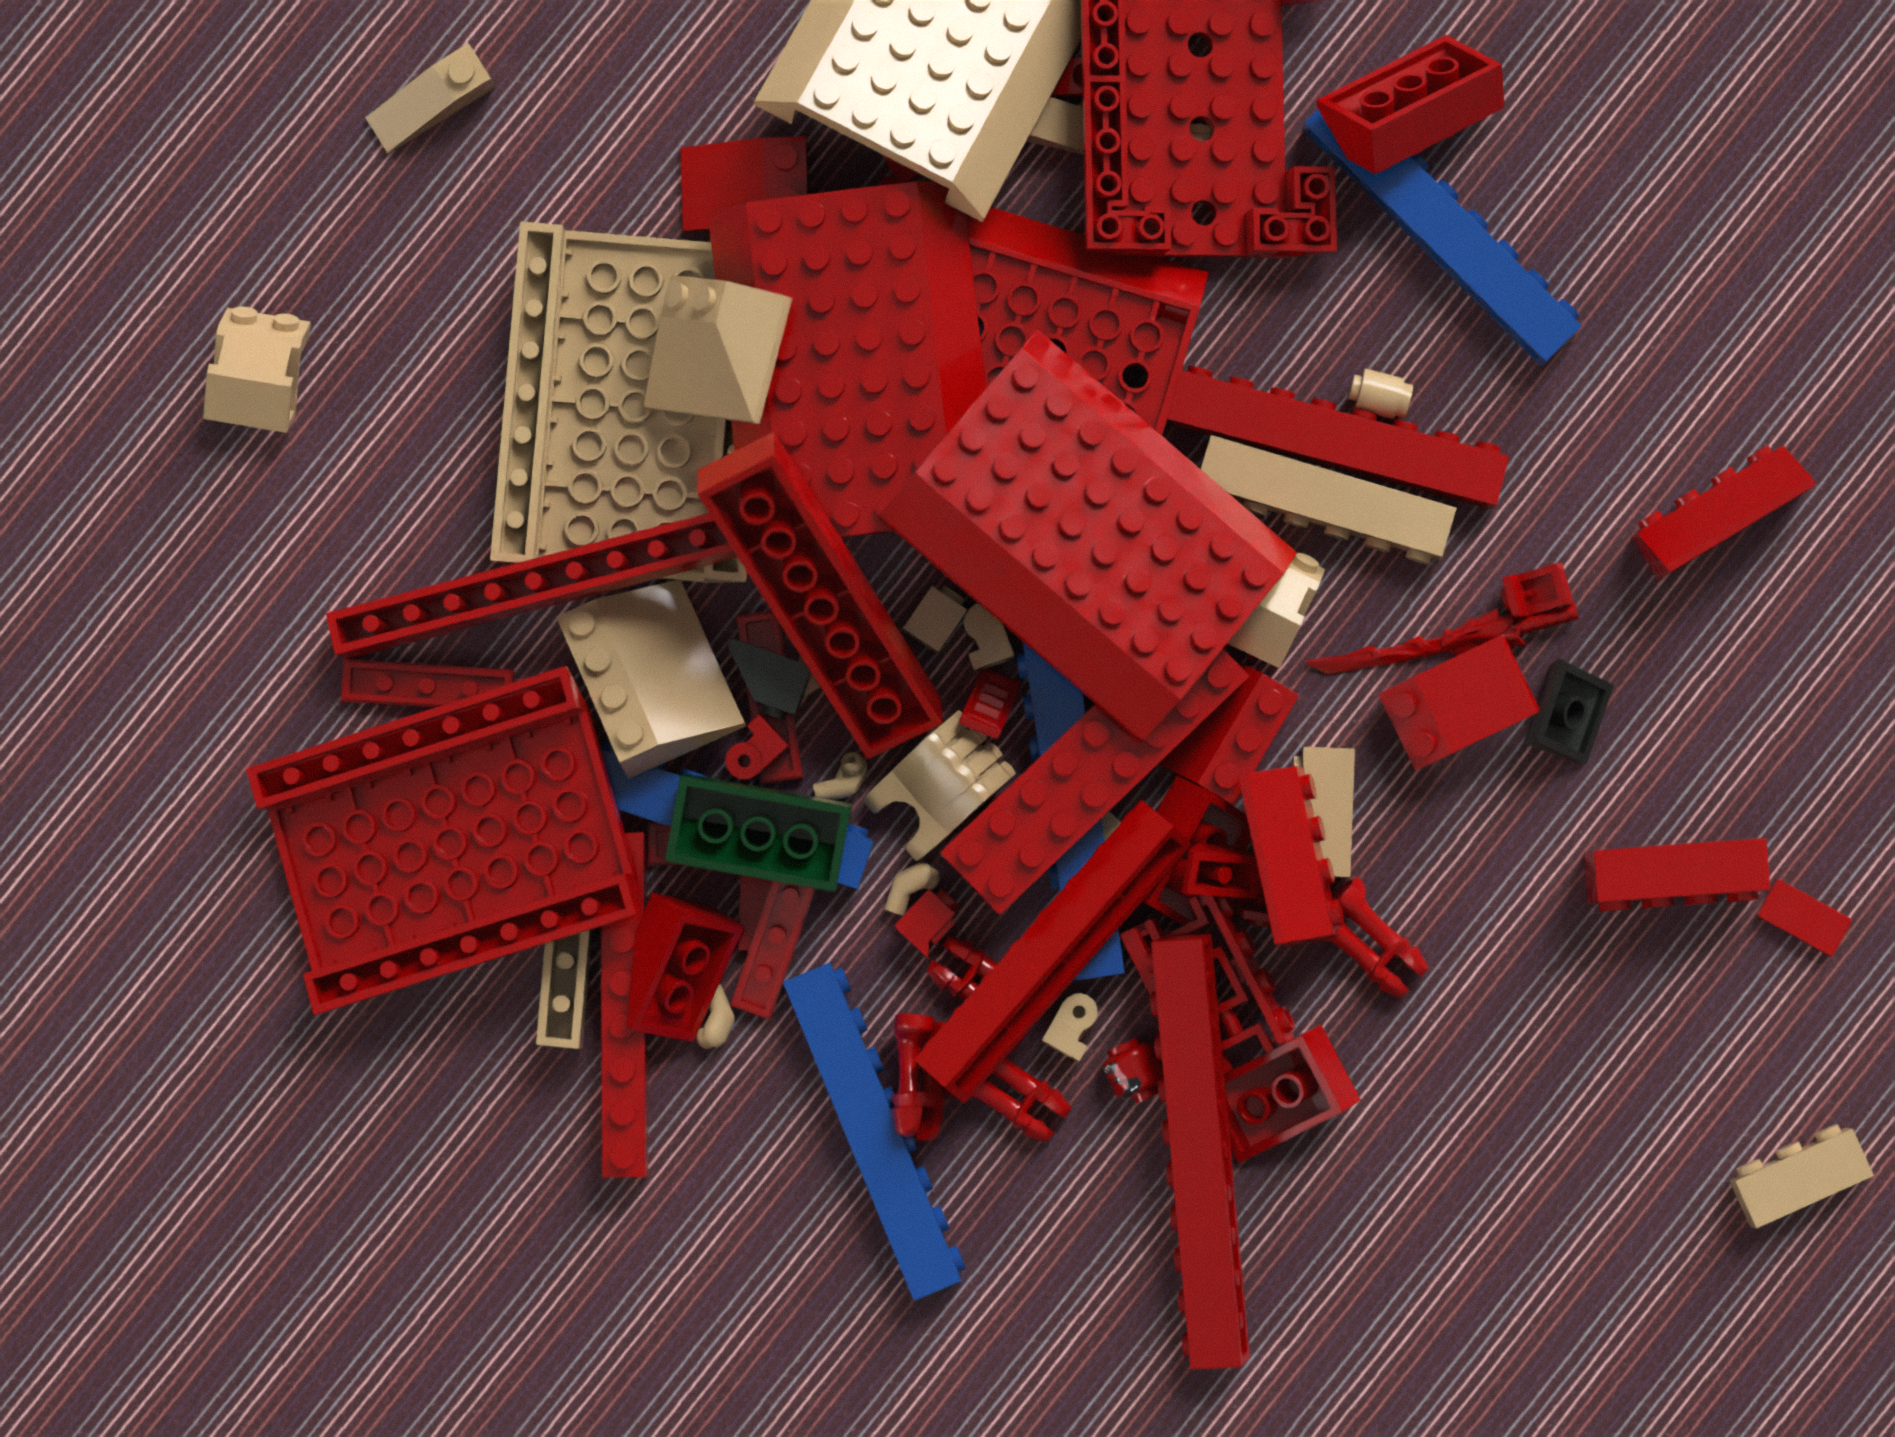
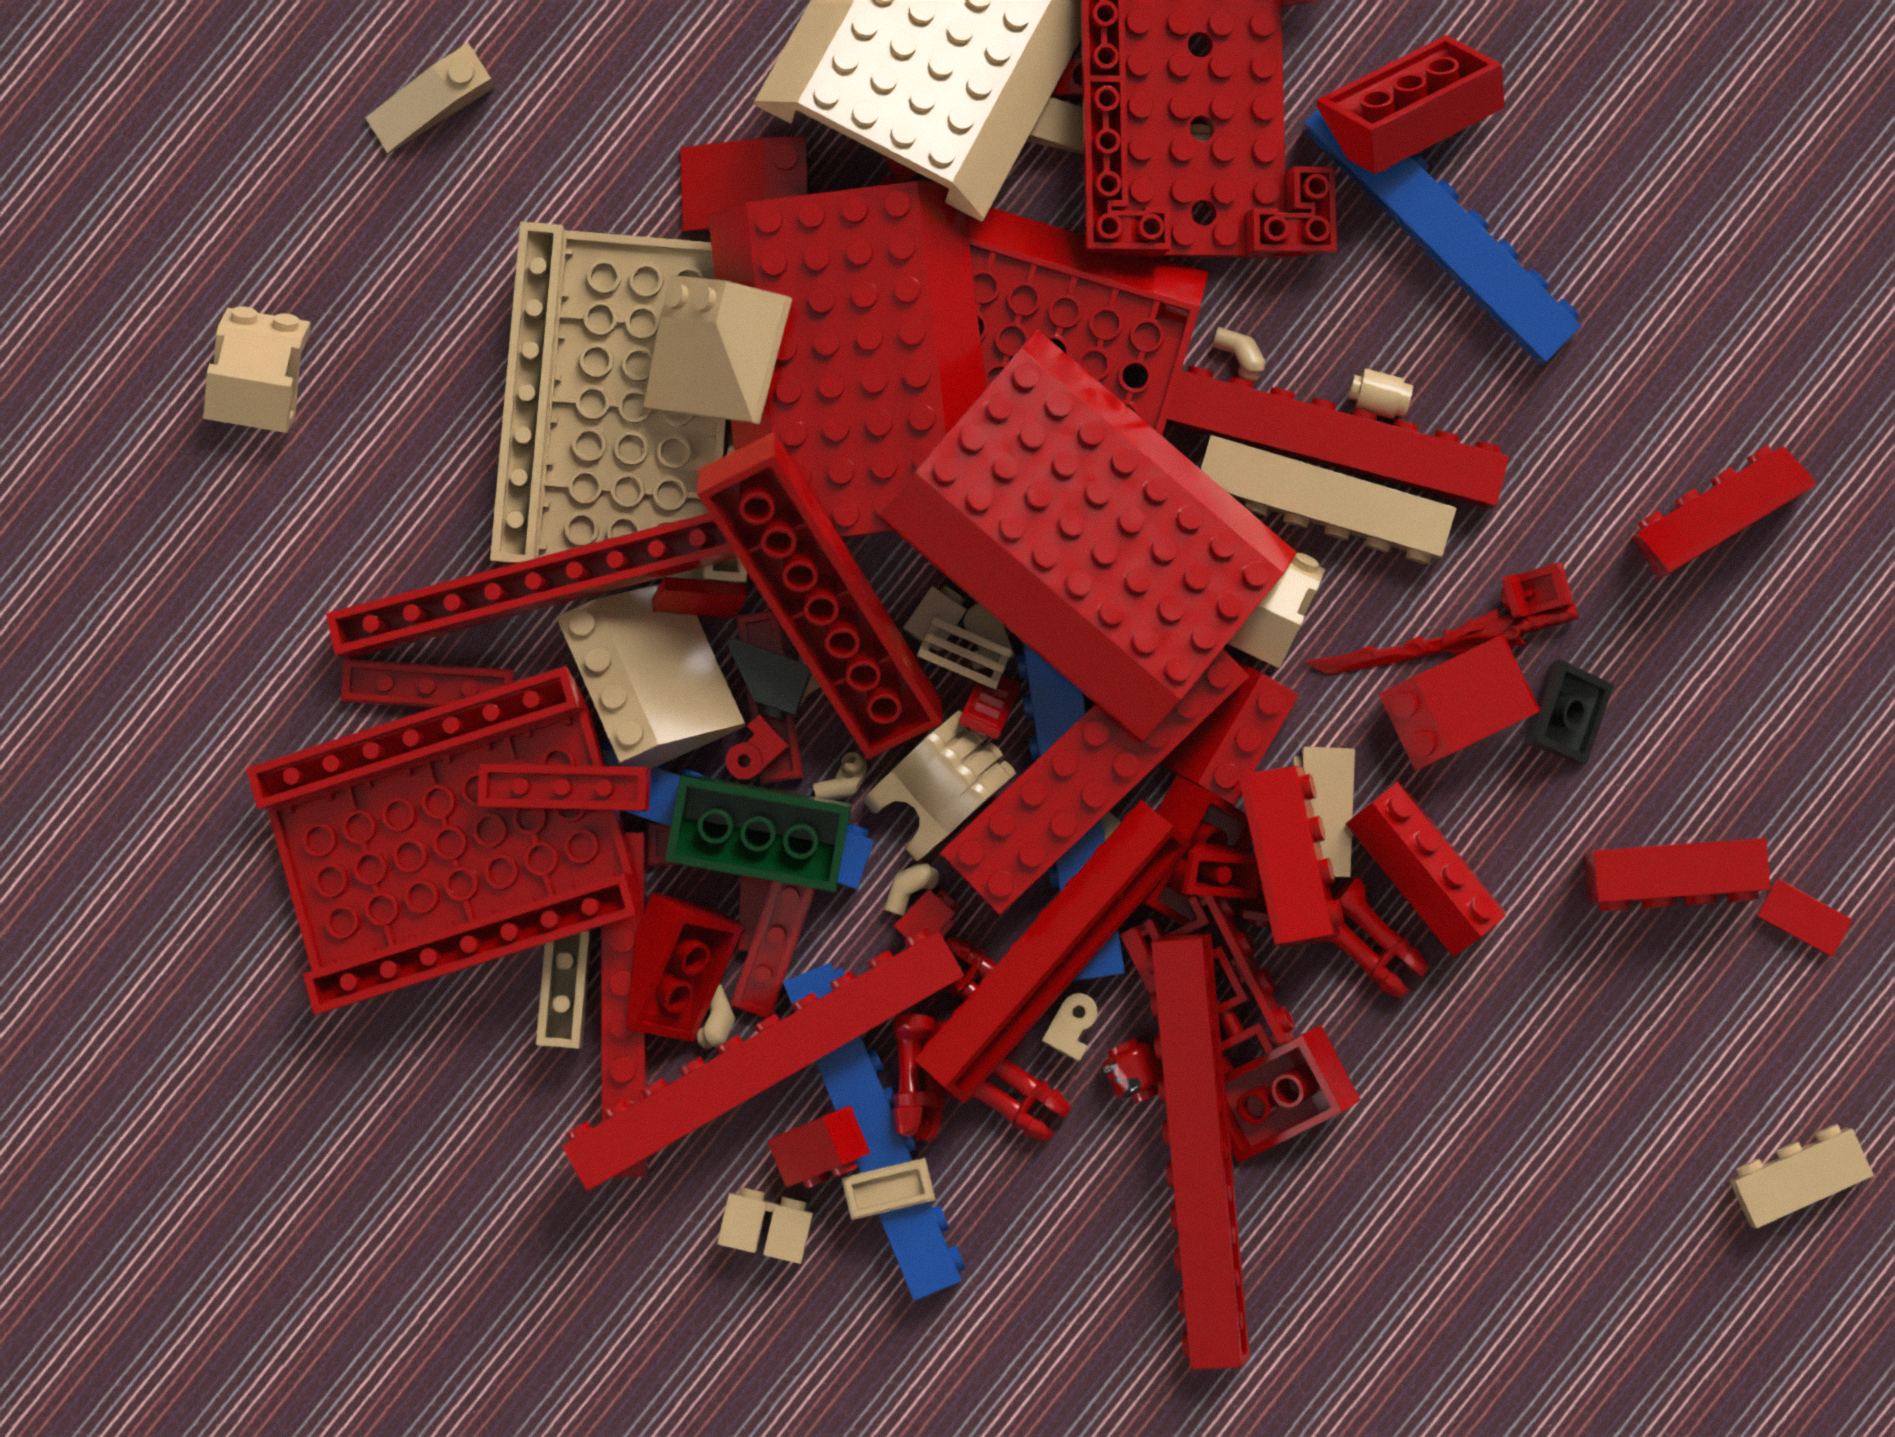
(564, 787): none -> red plate
(699, 597): none -> red tile
(745, 1219): none -> tan piece
(762, 1060): none -> red brick
(818, 1147): none -> red brick
(888, 1188): none -> tan tile
(930, 638): none -> tan tile
(1245, 350): none -> tan arm
(1426, 868): none -> red slope

